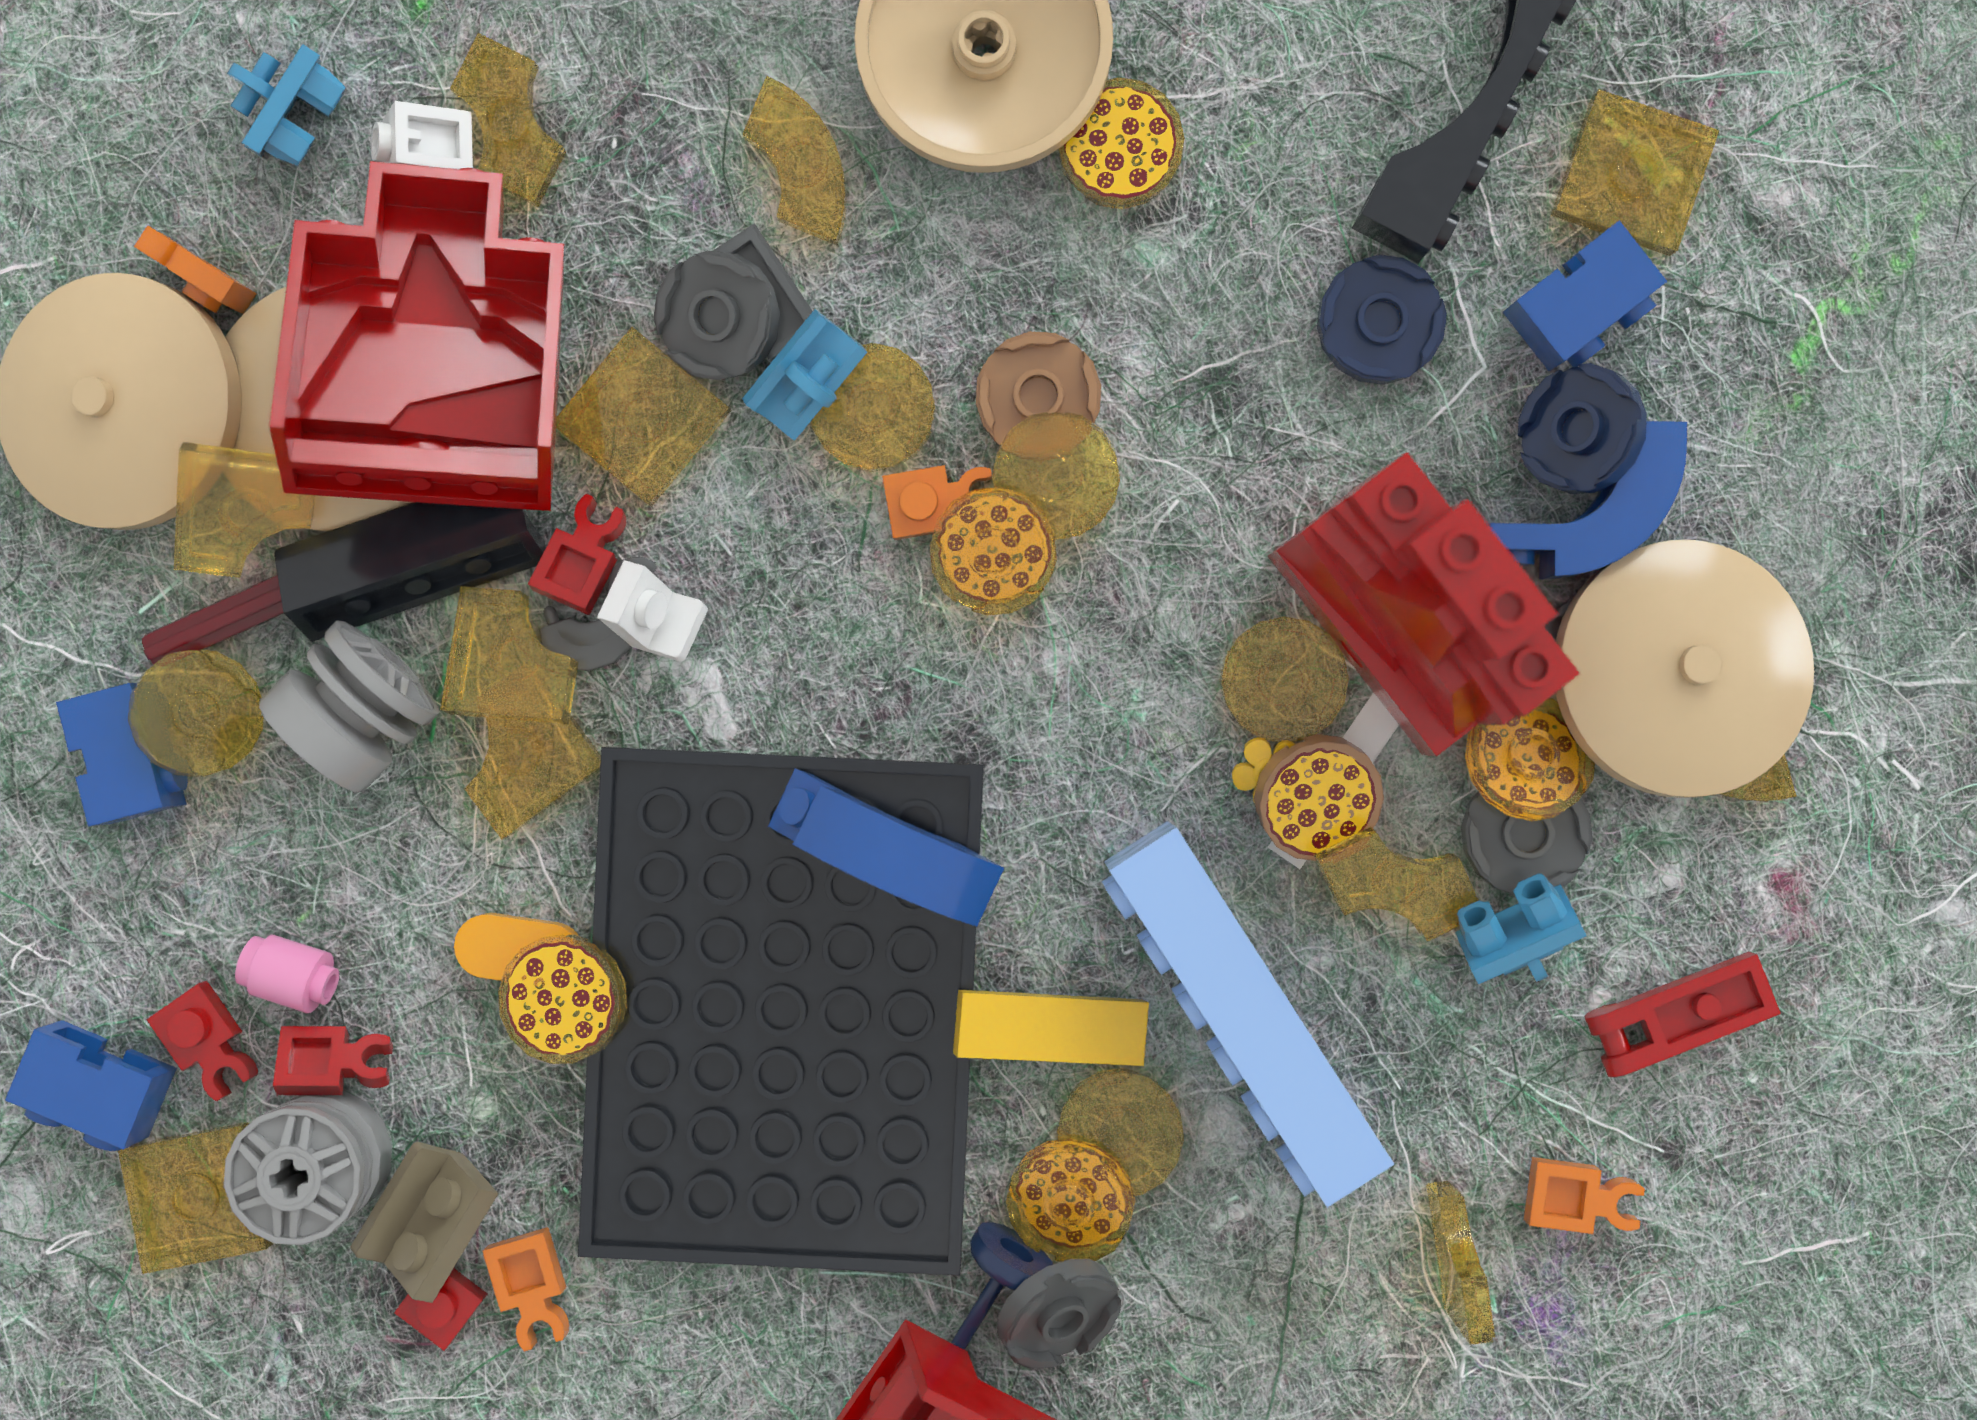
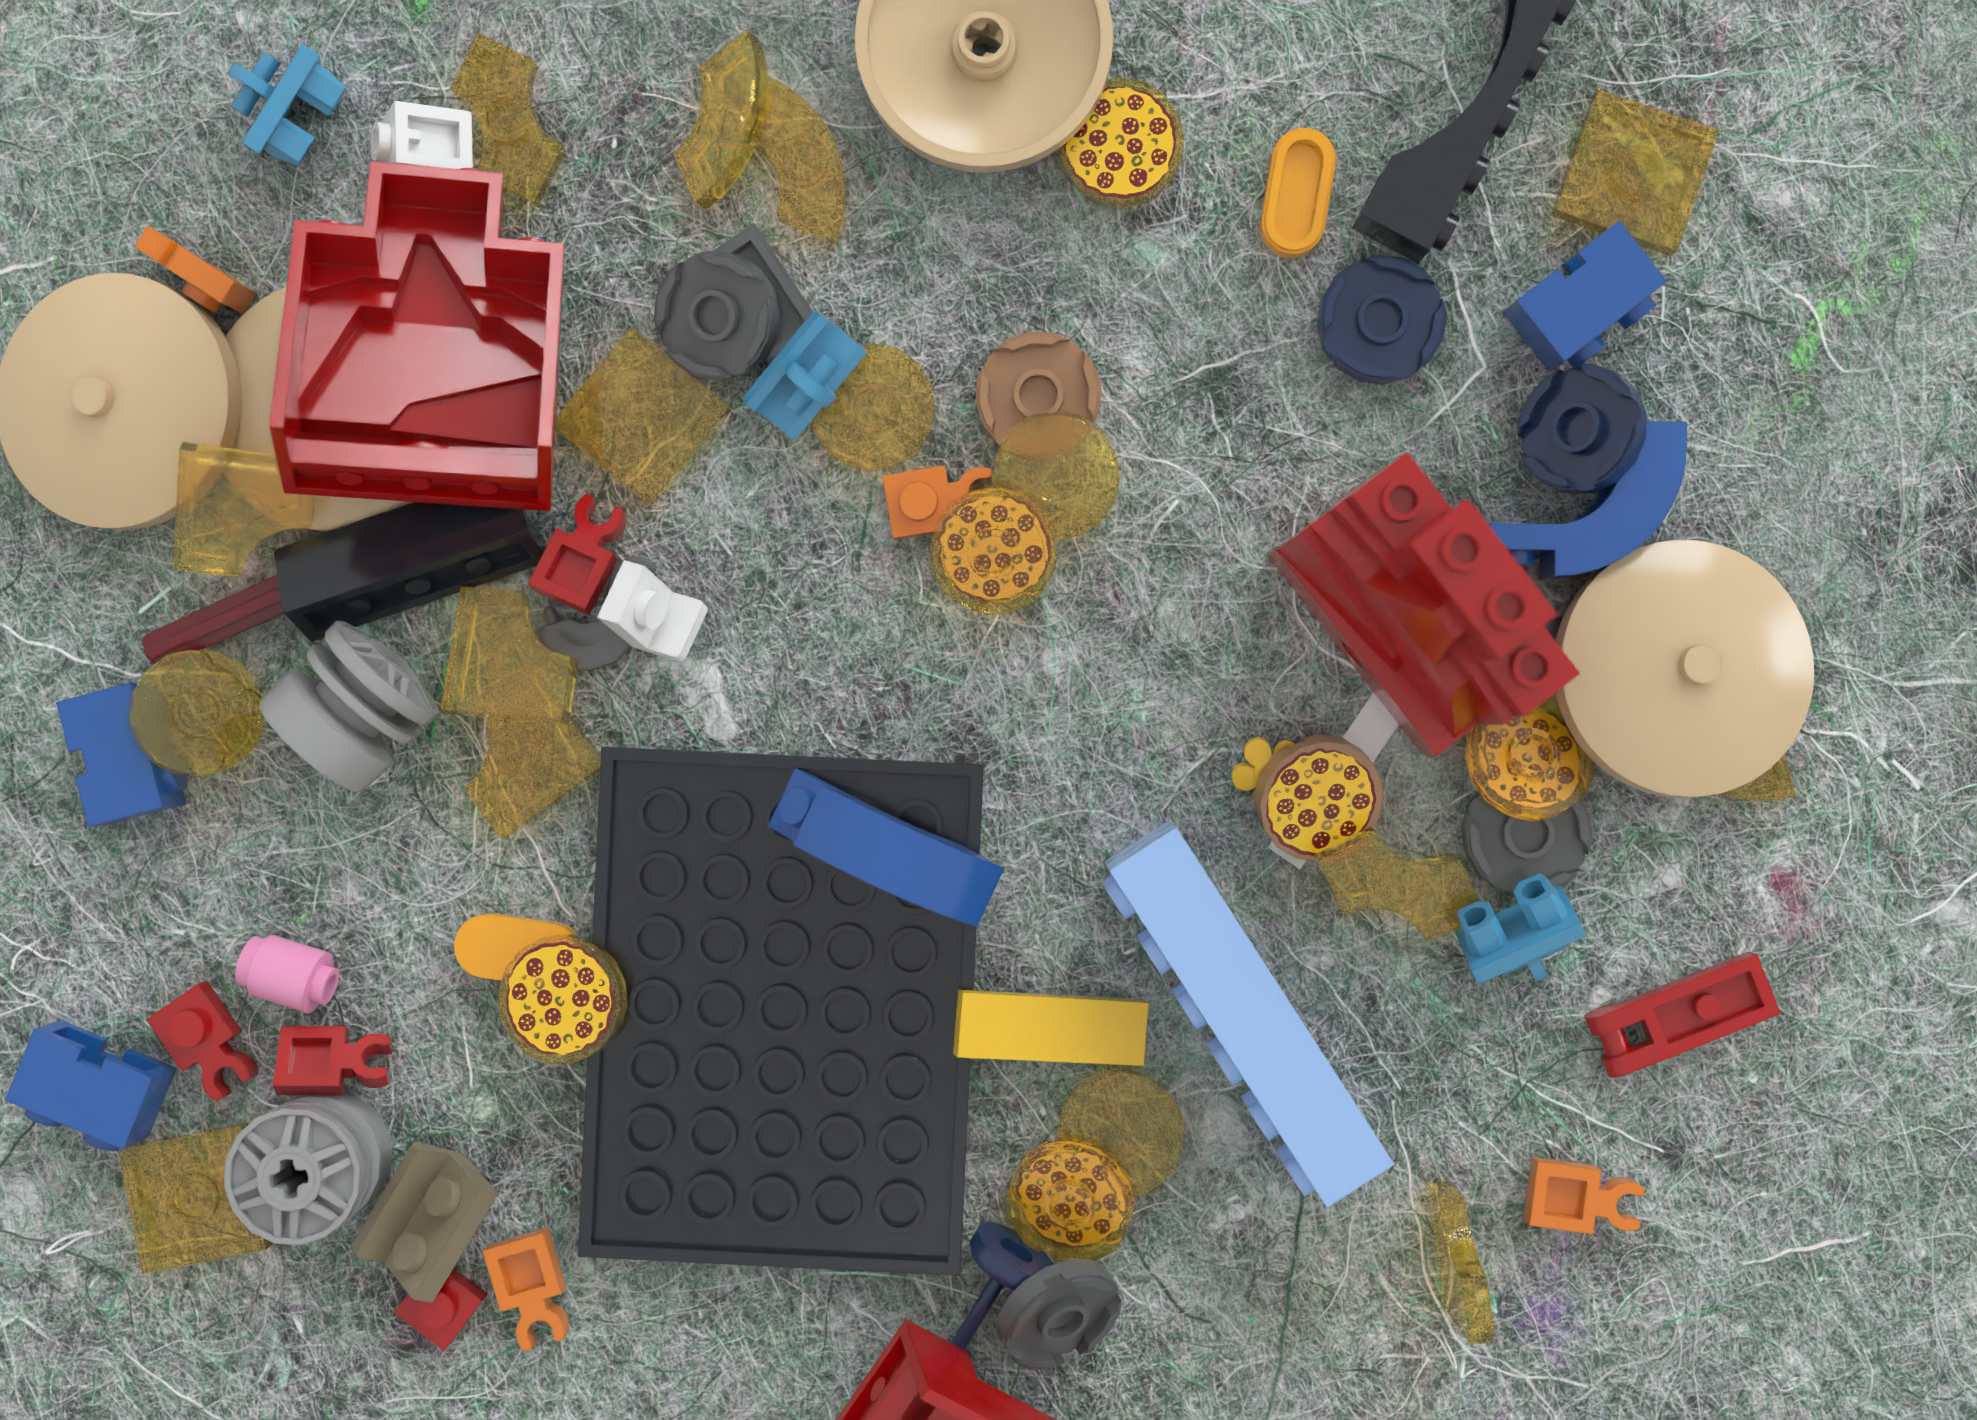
(729, 112): none -> clear yellow tile
(1284, 679): clear yellow tile -> none
(1297, 193): none -> light orange tile

